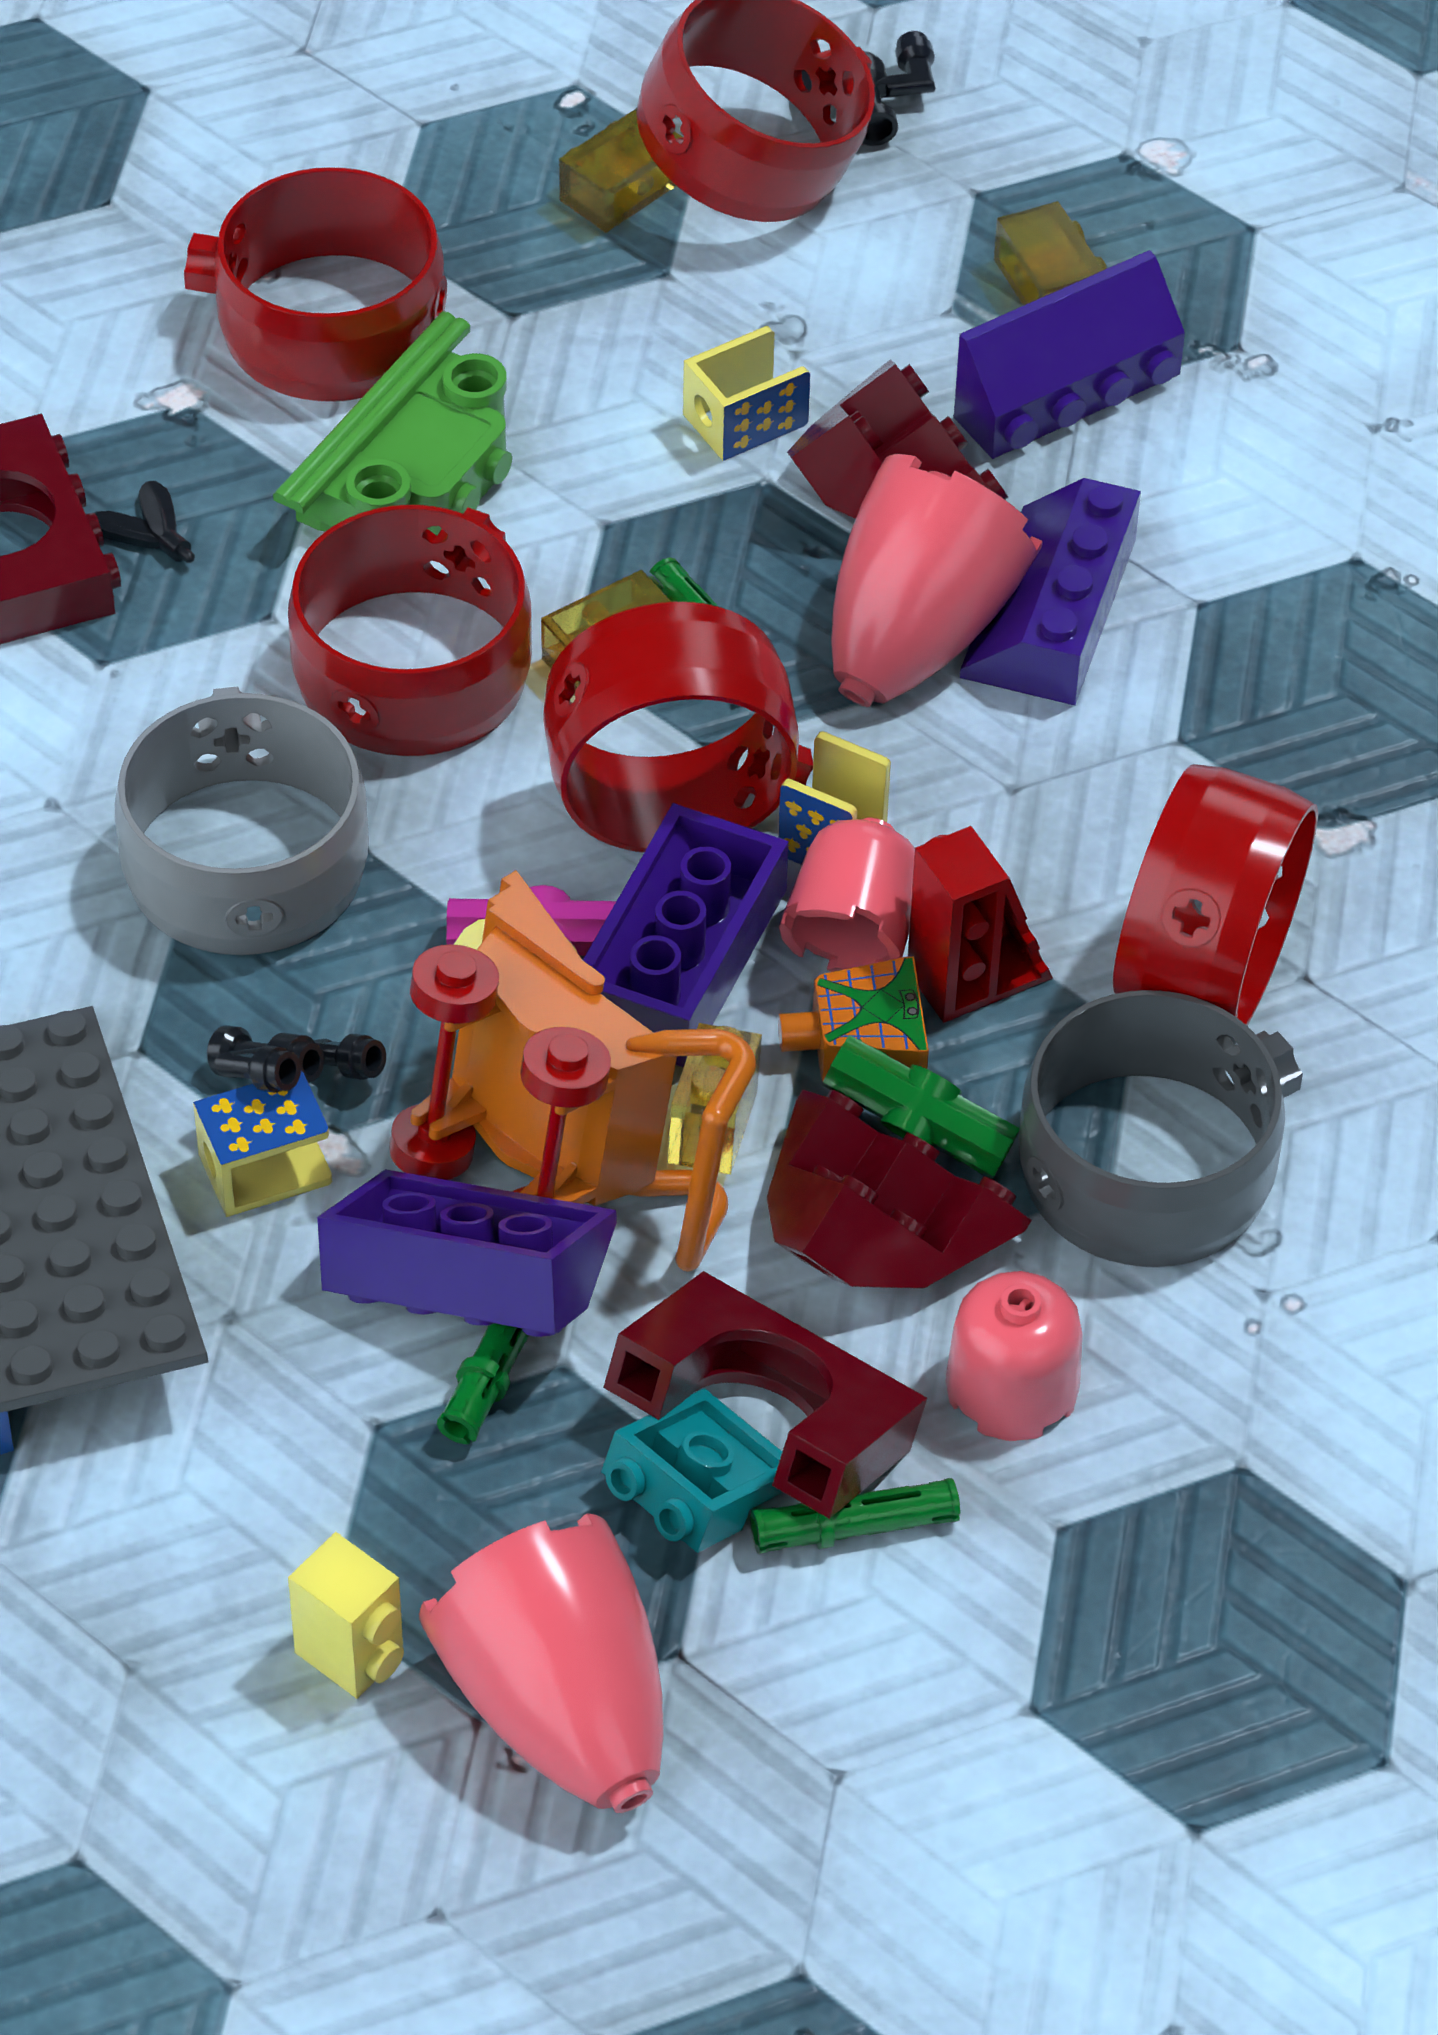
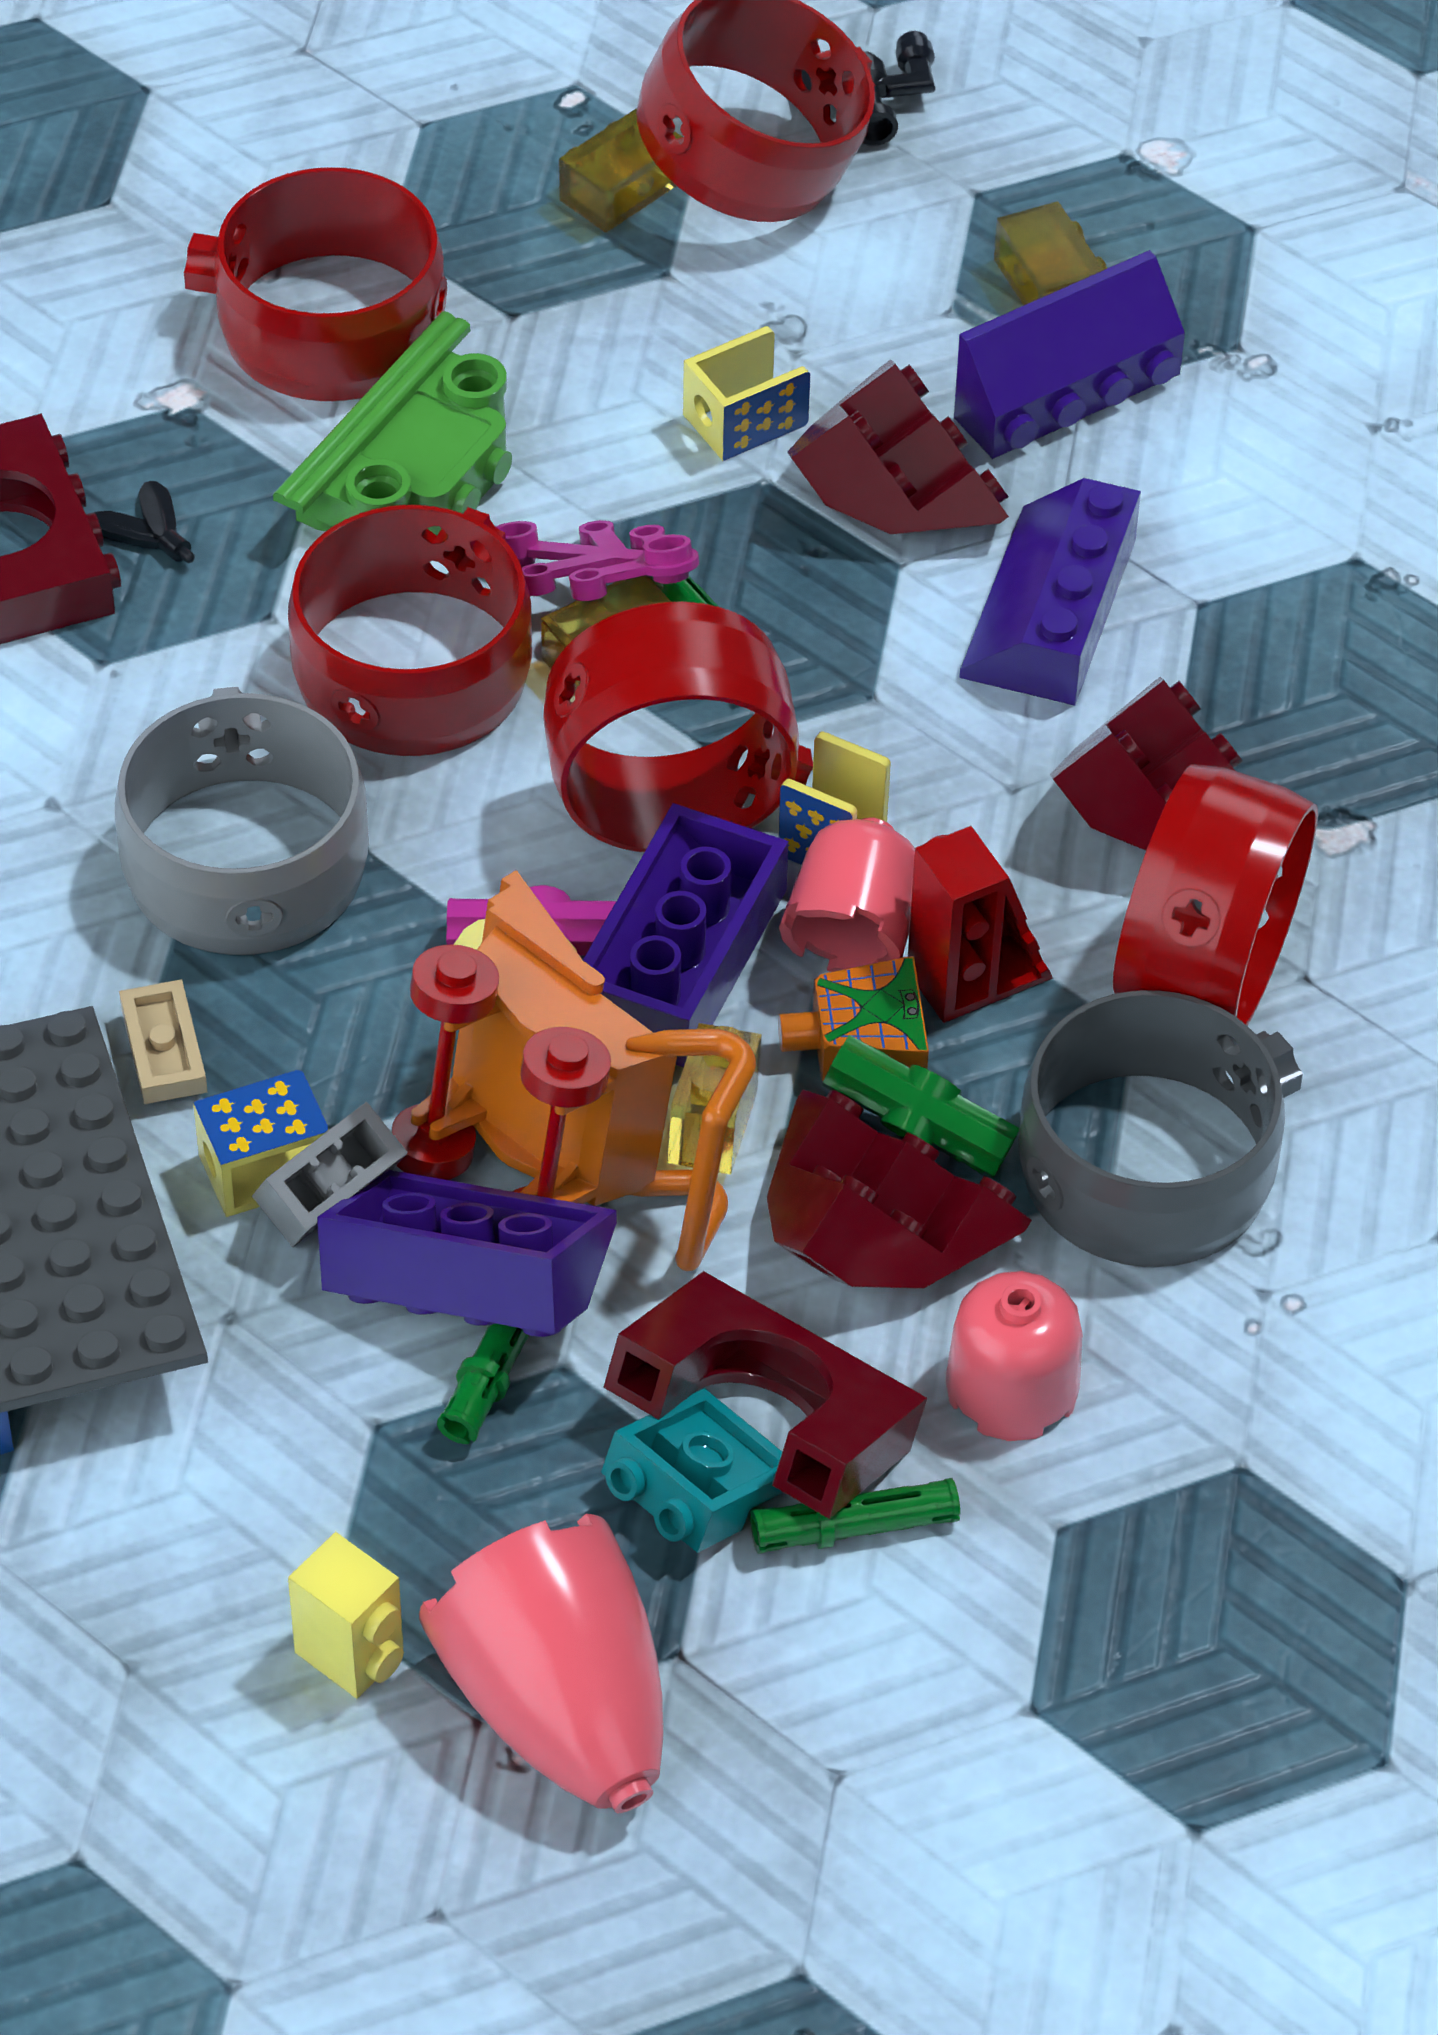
(163, 1041): none -> tan plate
(279, 1063): black piece -> none
(328, 1171): none -> light grey brick
(599, 557): none -> dark pink plant
(921, 577): coral cylinder -> none
(1135, 759): none -> dark red brick

